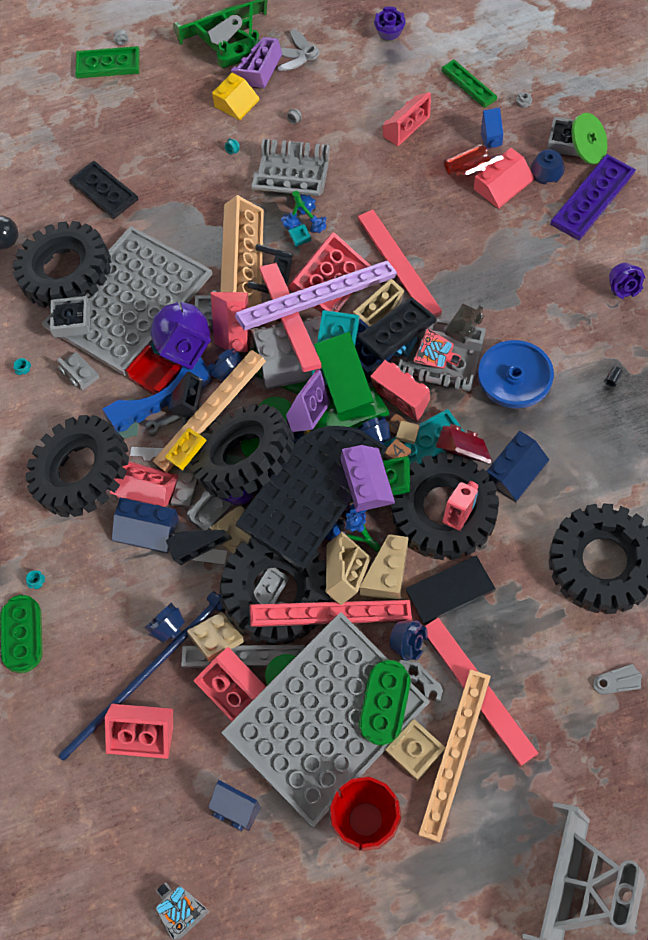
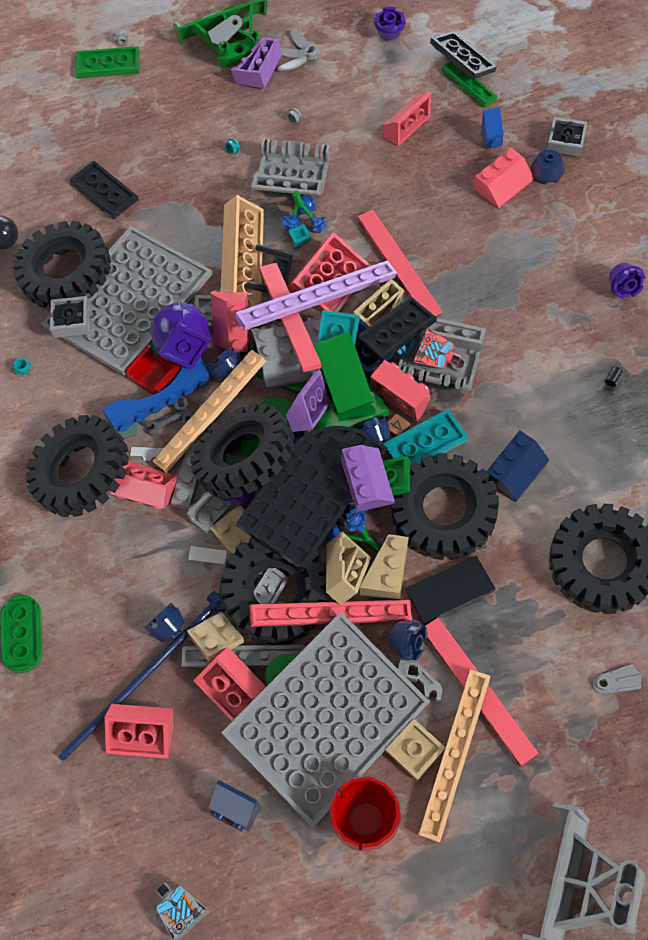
(35, 575): teal plate -> none
(78, 370): light grey bracket -> none
(143, 524): dark blue slope -> none
(185, 448): yellow bracket -> none
(186, 395): black slope -> none
(191, 544): black slope -> none
(234, 96): yellow slope -> none
(384, 702): green tile -> none
(397, 450): nougat tile -> none
(407, 432): tan tile -> none
(462, 499): coral torso -> none
(463, 55): none -> black plate
(463, 444): dark red slope -> none
(464, 323): clear smoke bracket -> none
(470, 161): clear red door -> none
(515, 374): blue dish -> none
(524, 100): light grey plate -> none
(589, 138): bright green piece -> none
(592, 197): dark purple tile -> none

